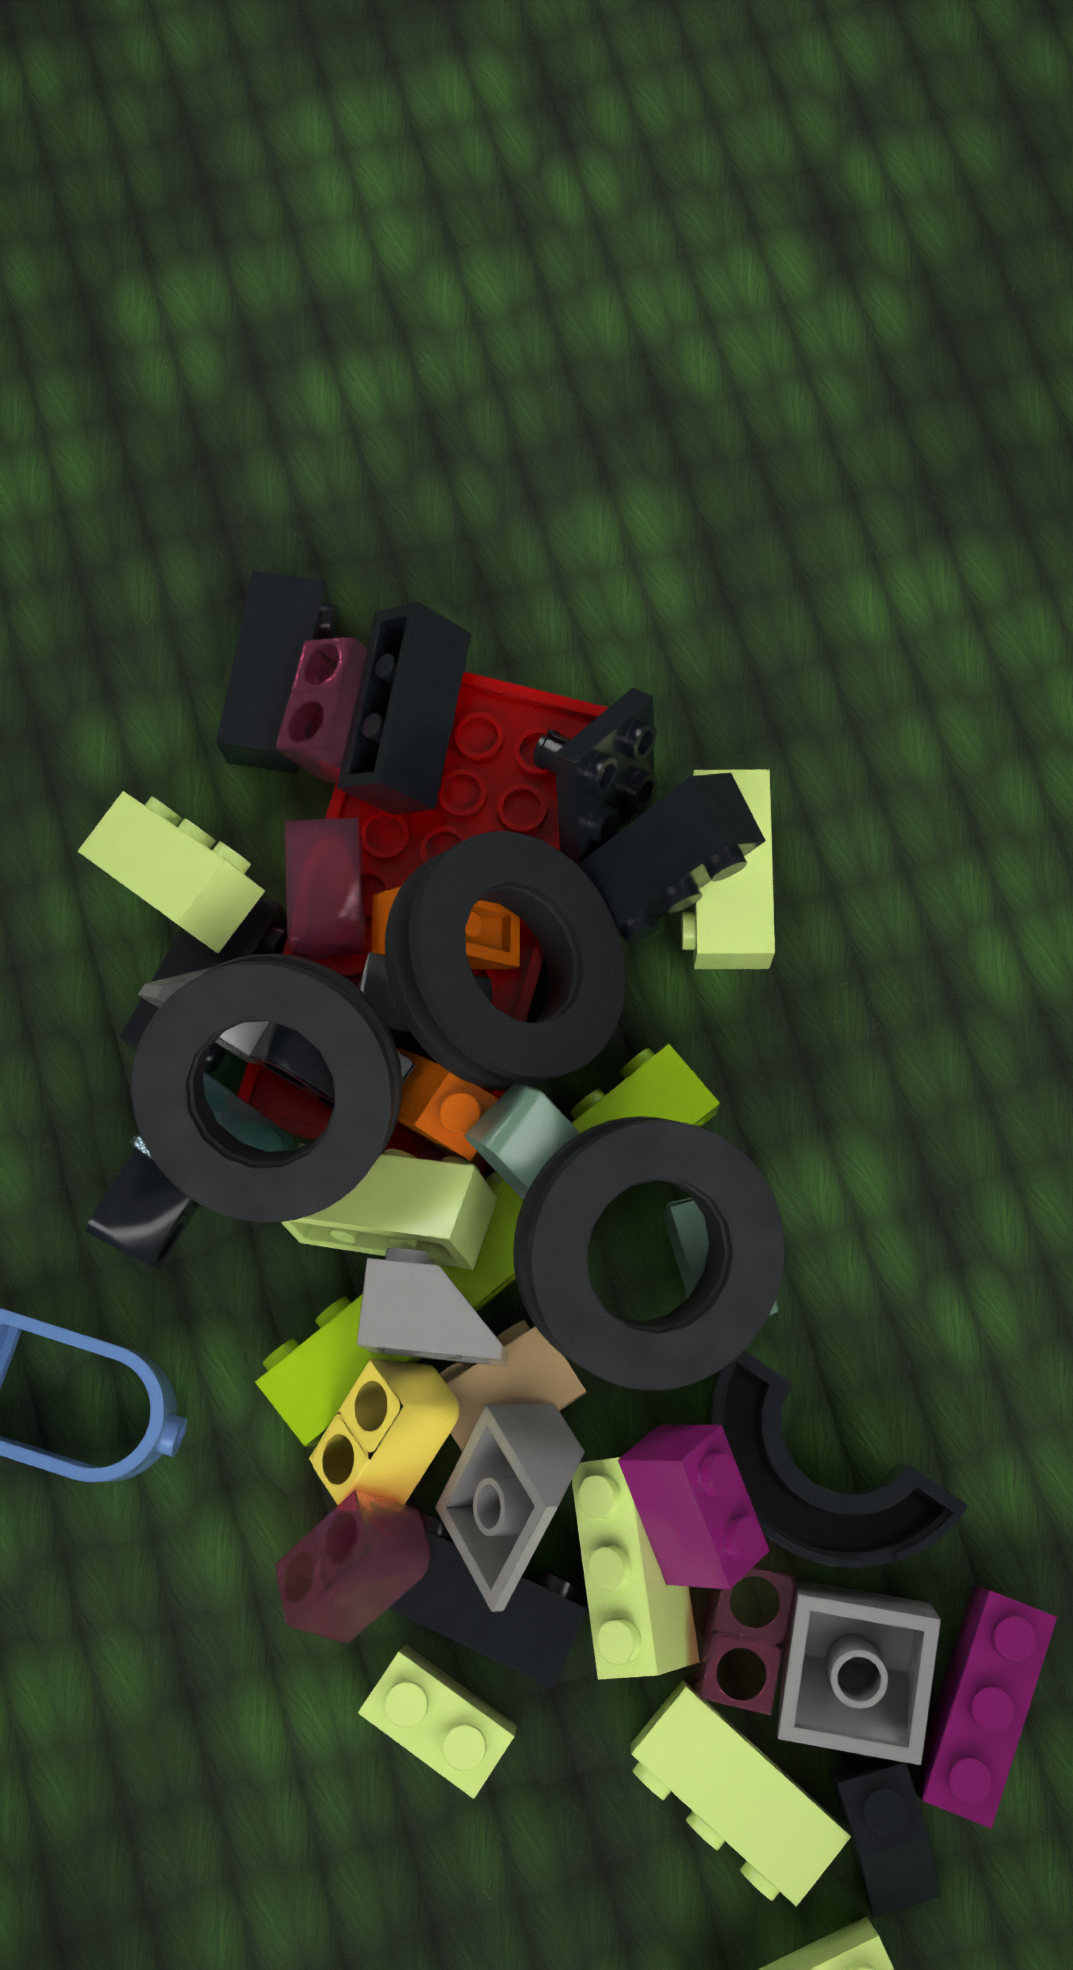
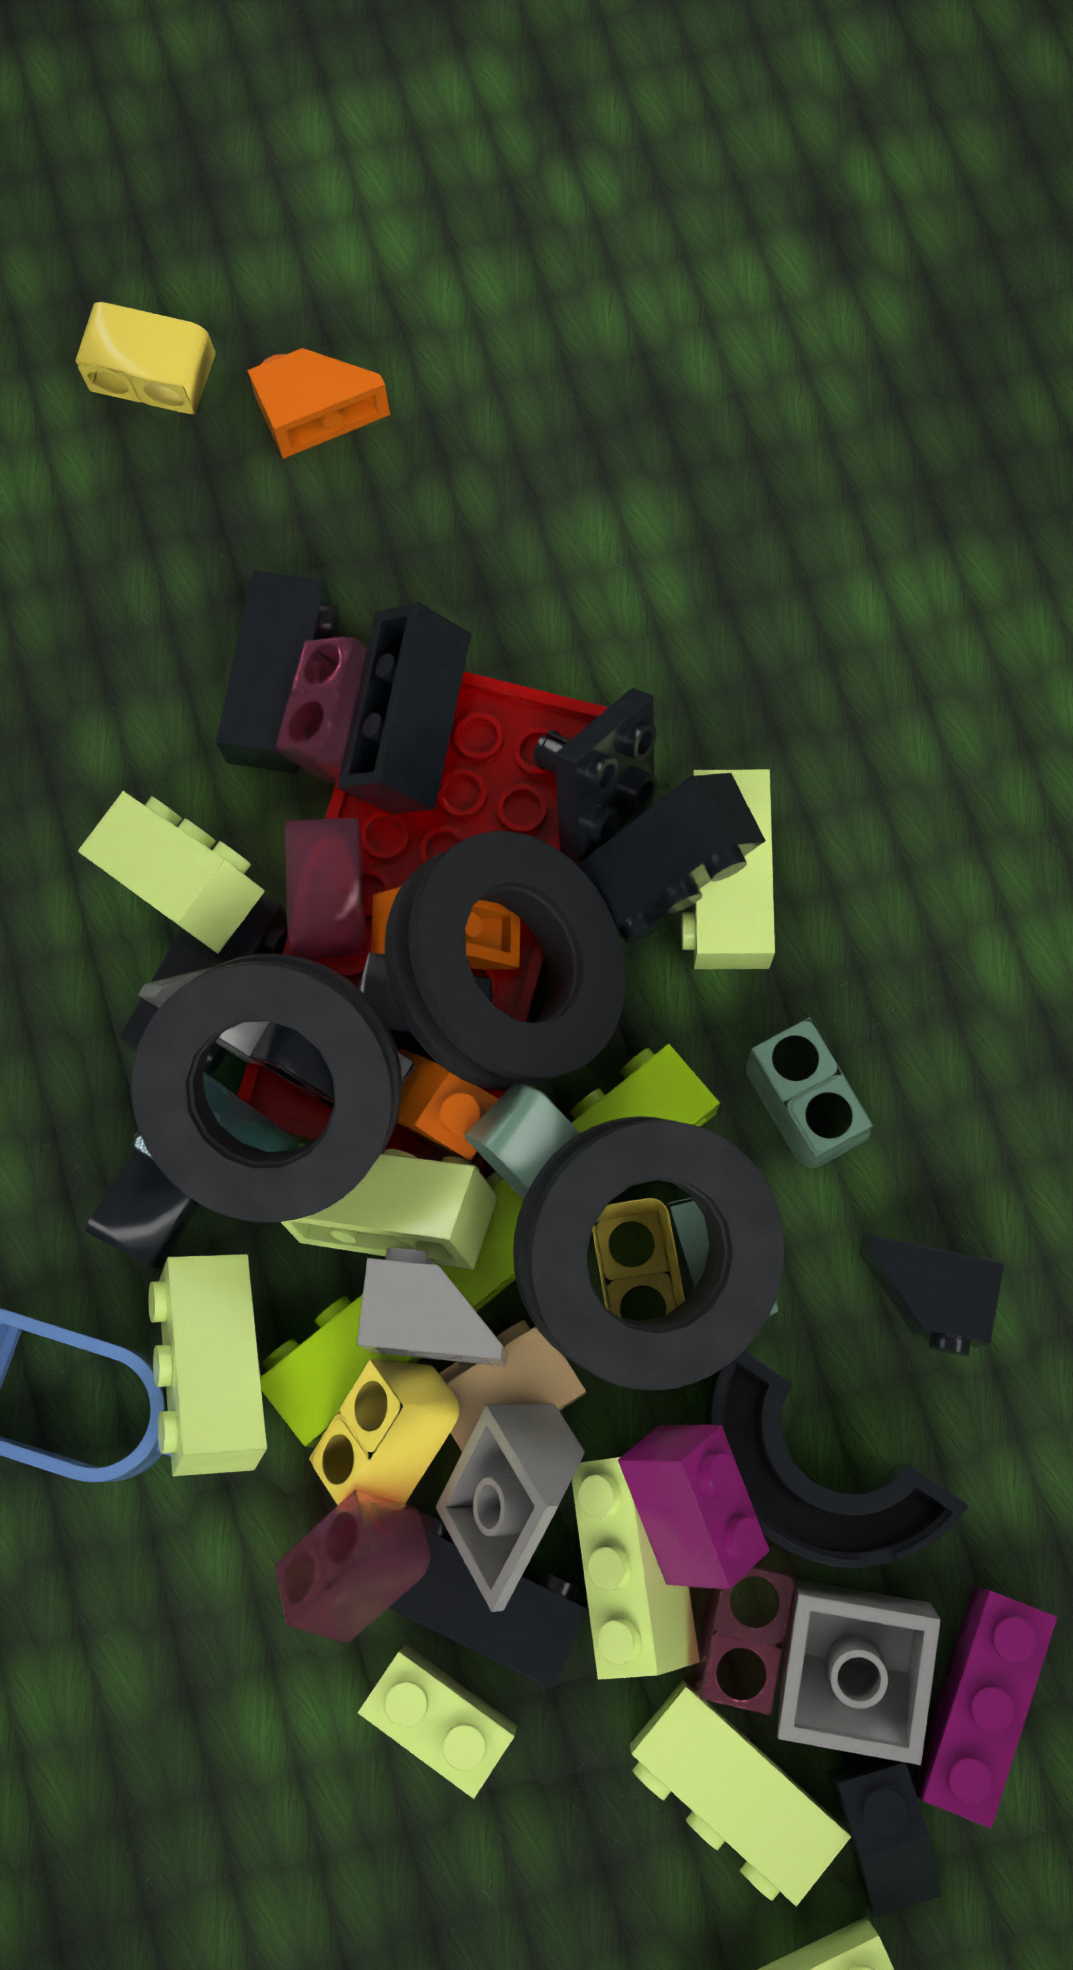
(145, 357): none -> light yellow piece
(208, 1365): none -> yellowish green brick
(315, 398): none -> orange slope
(656, 1218): none -> light yellow piece
(773, 1090): none -> sand green piece
(937, 1291): none -> black slope

